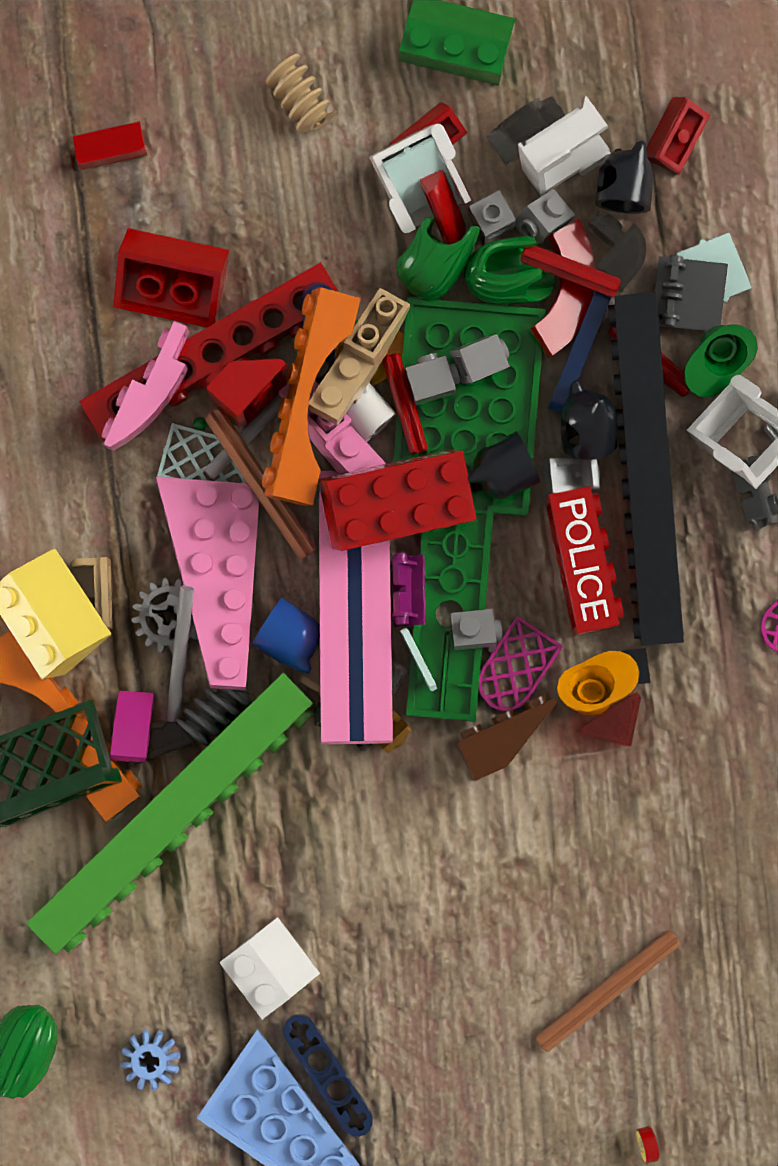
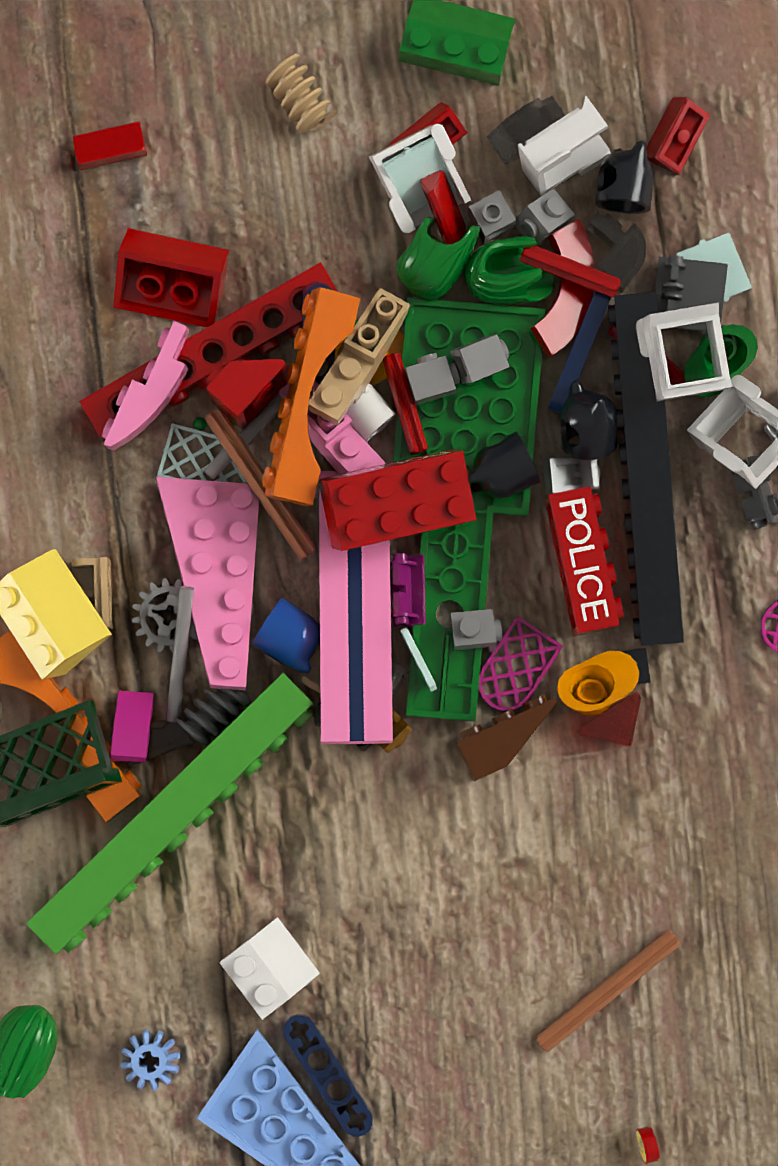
(652, 346): none -> white piece

